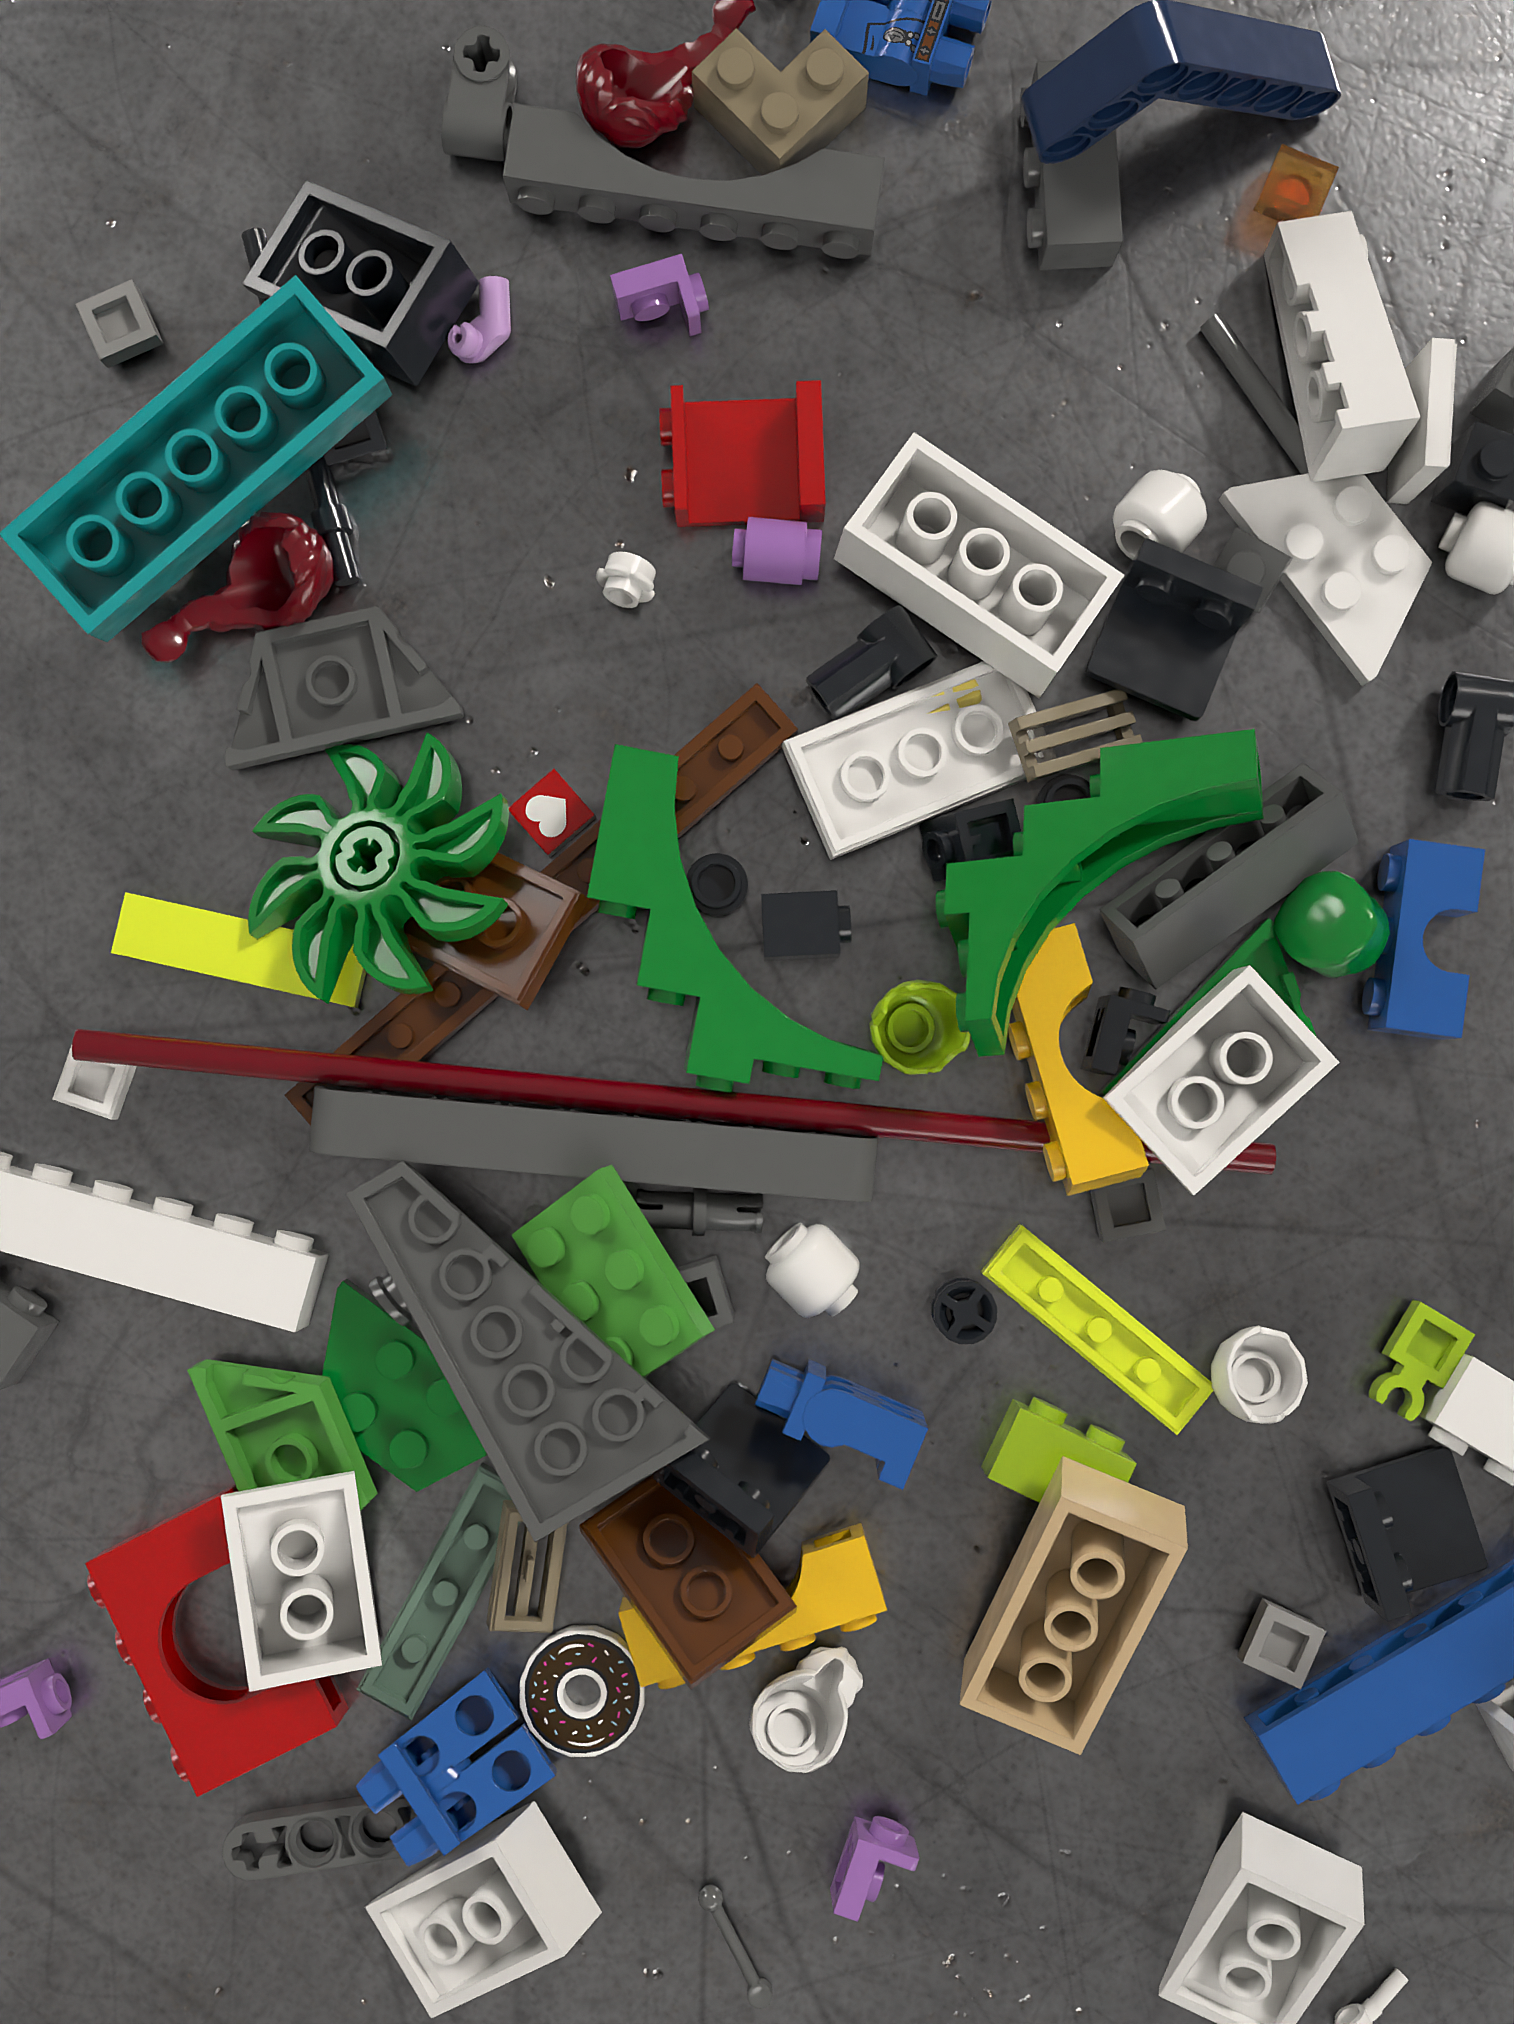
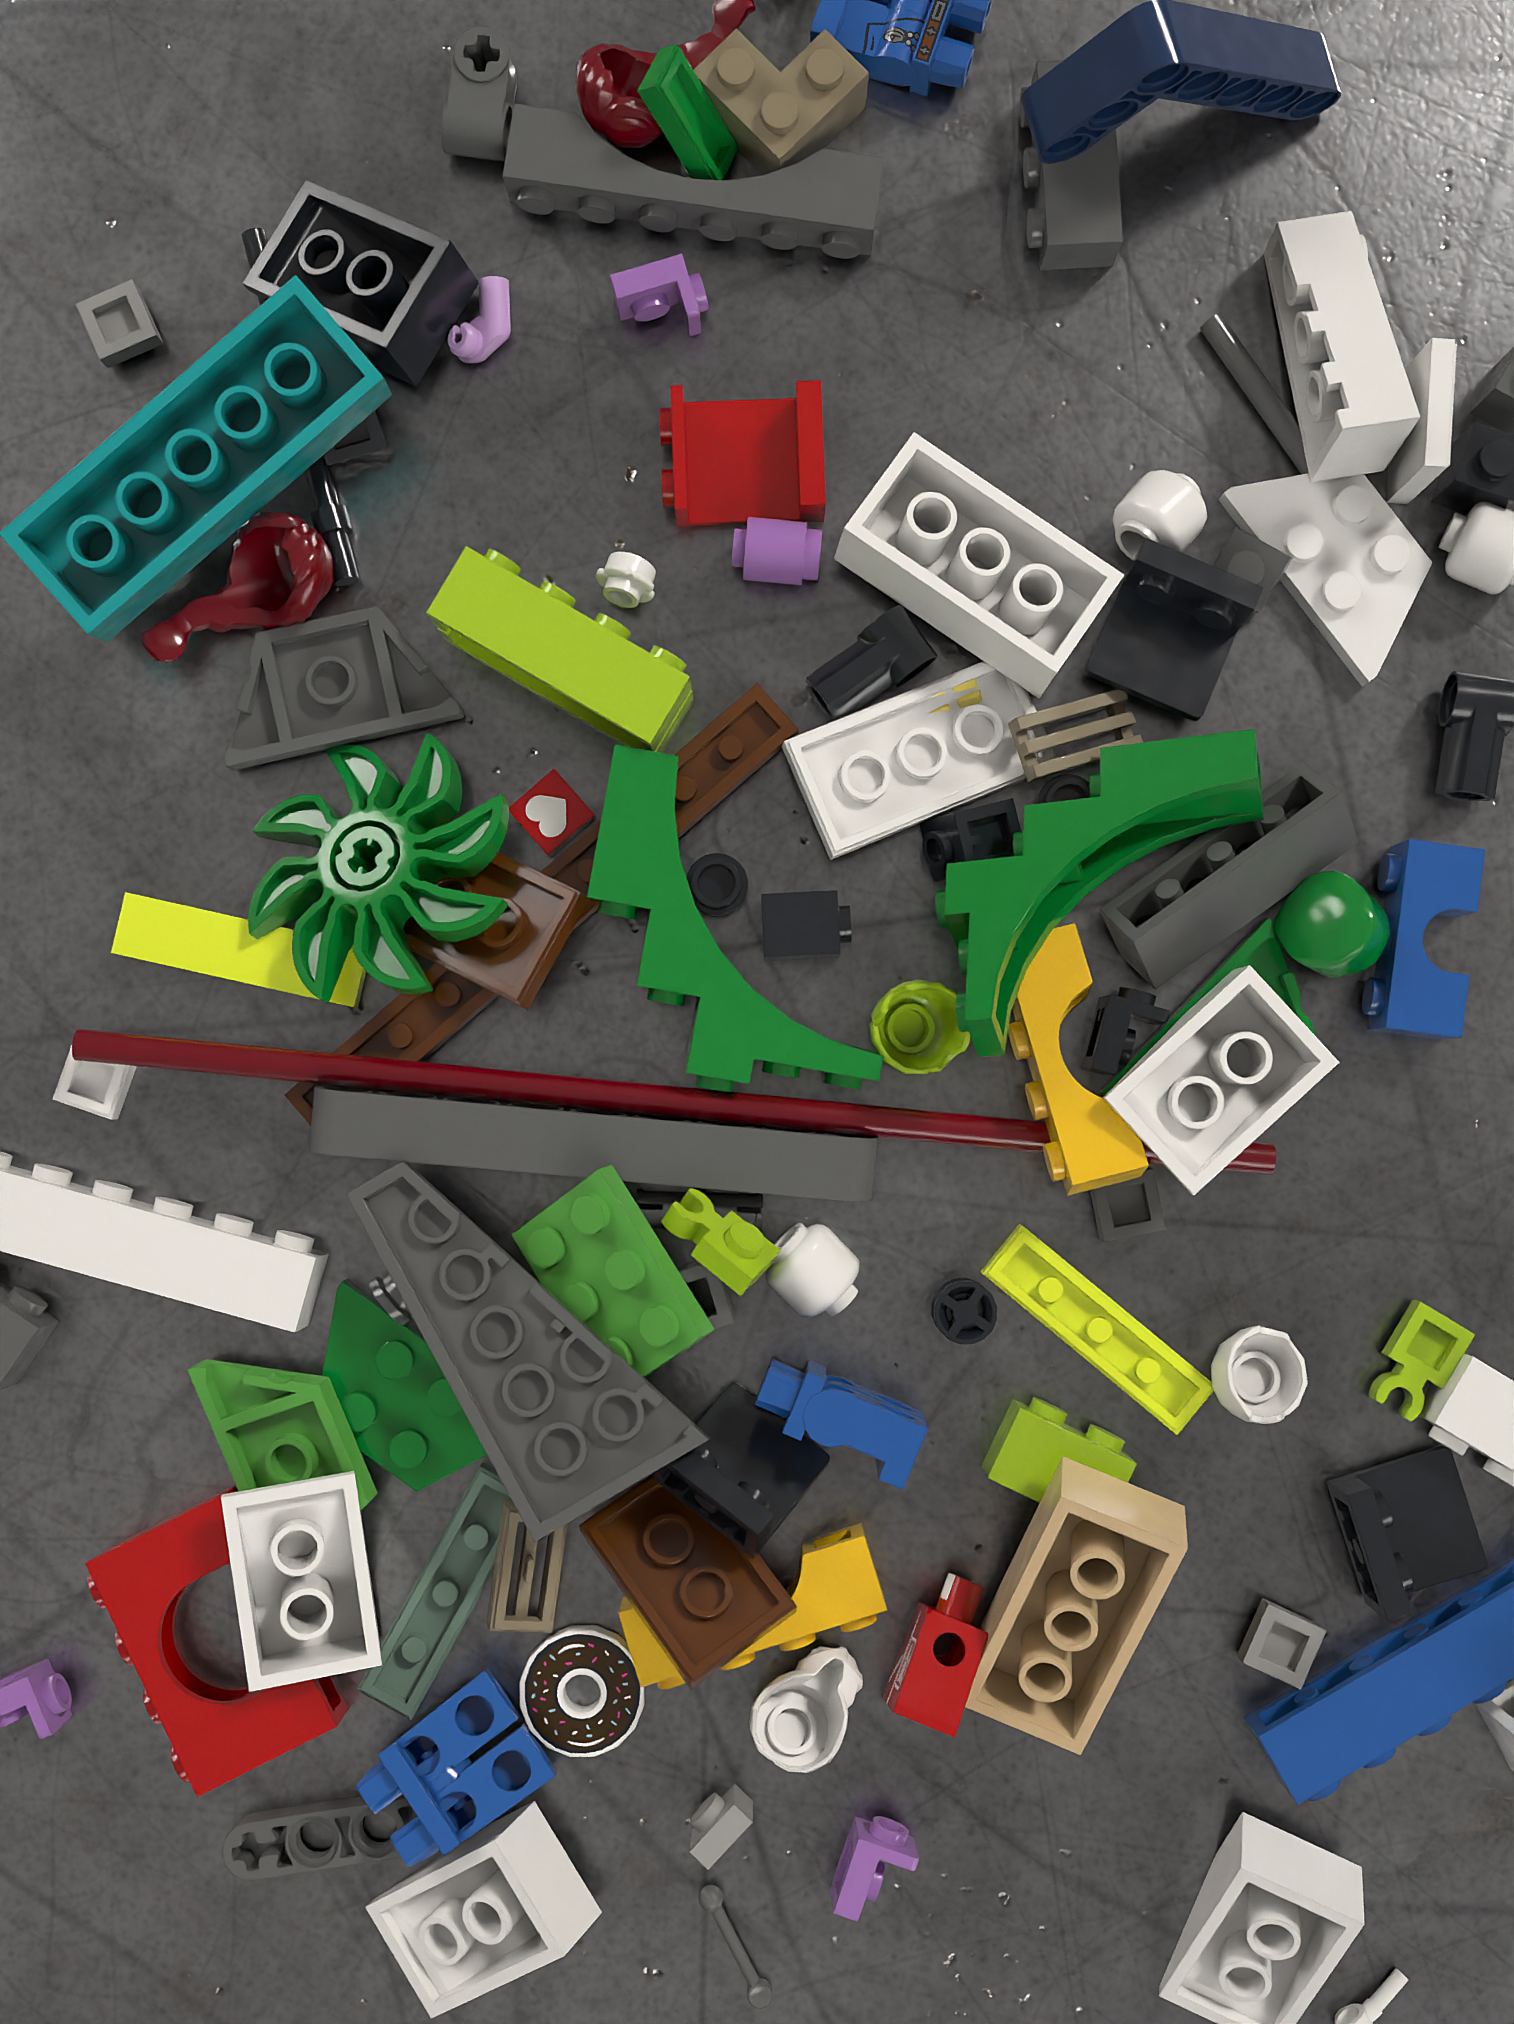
(562, 653): none -> lime piece
(687, 115): none -> green tile
(719, 1824): none -> light grey plate
(725, 1245): none -> lime plate
(933, 1686): none -> red torso
(1295, 186): clear orange plate -> none

